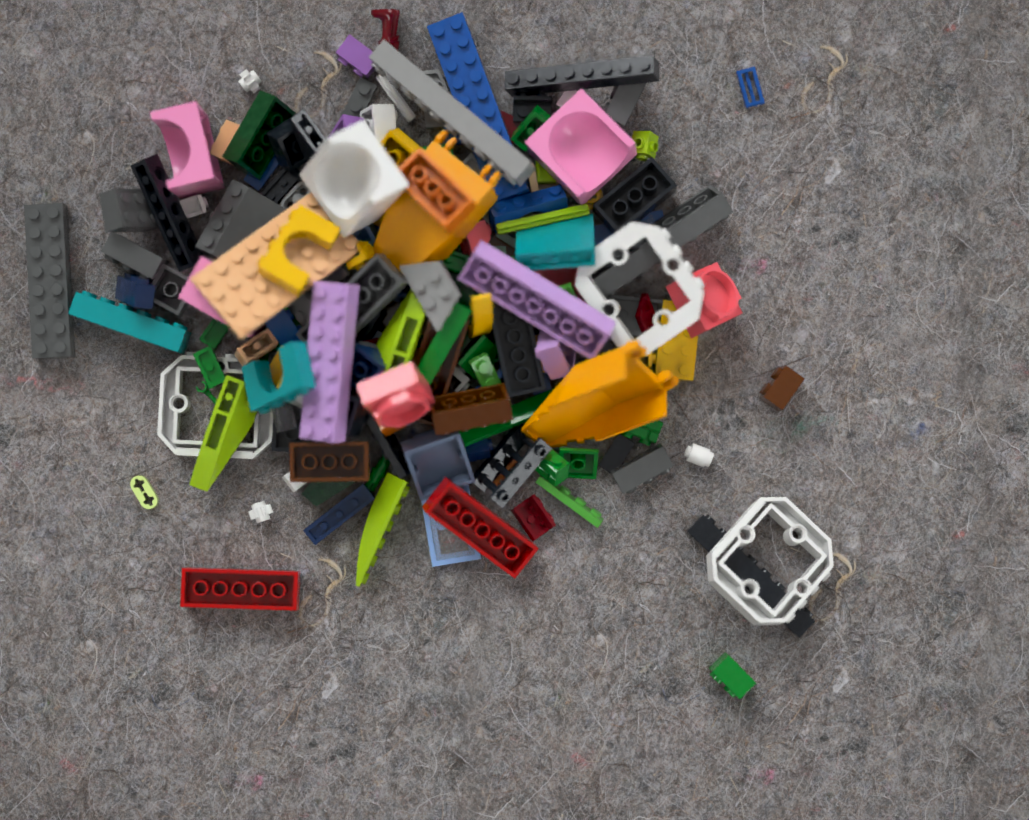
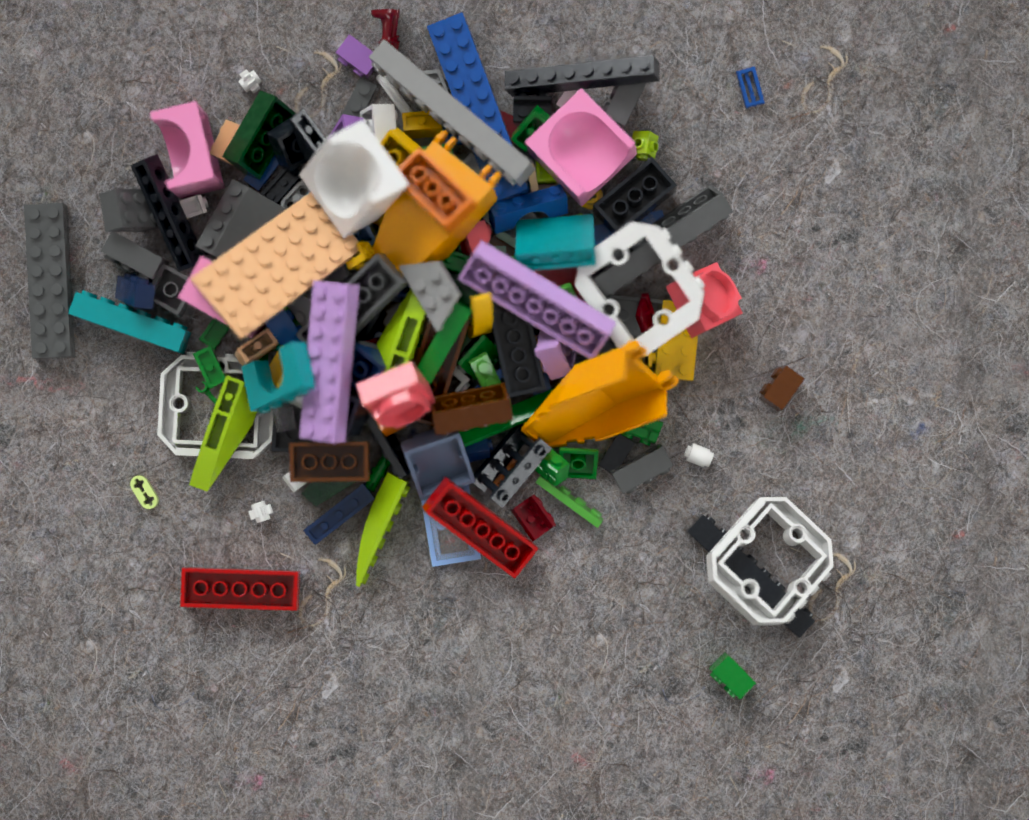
(301, 224): yellow arch -> none
(420, 125): none -> yellow panel
(542, 219): lime axle -> none

